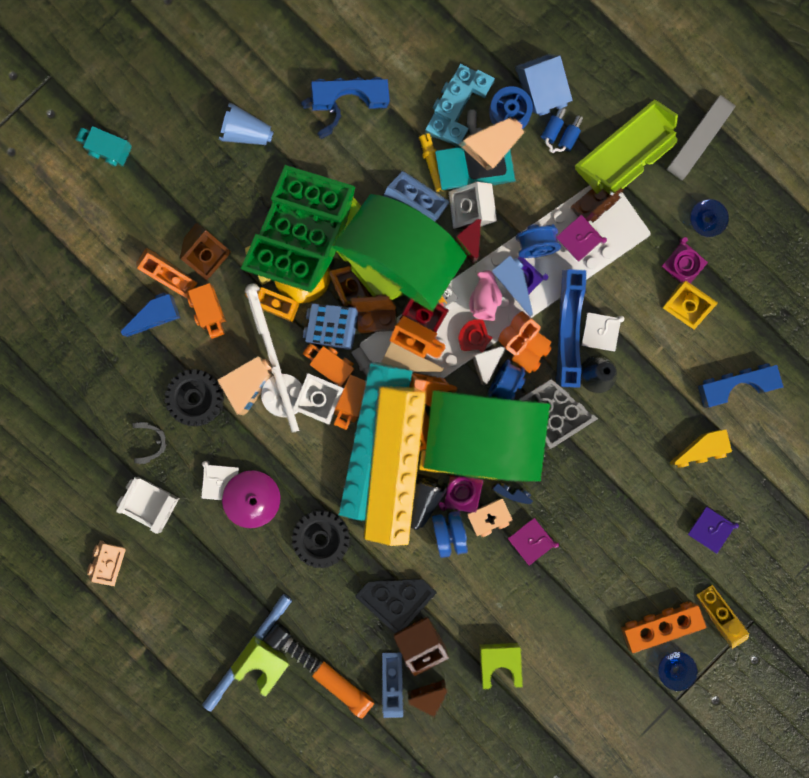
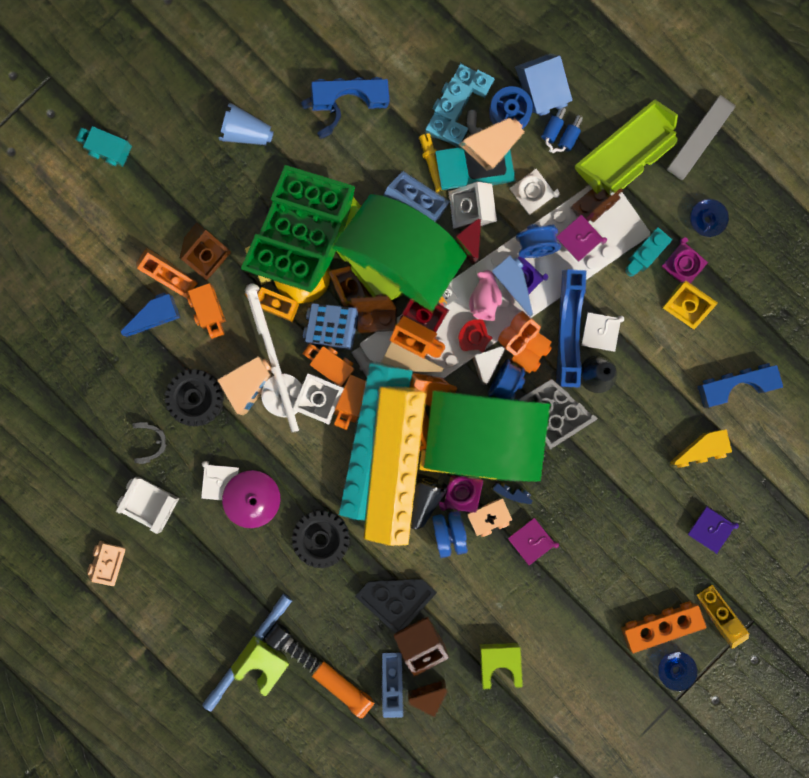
(533, 191): none -> white hat
(648, 252): none -> teal brick

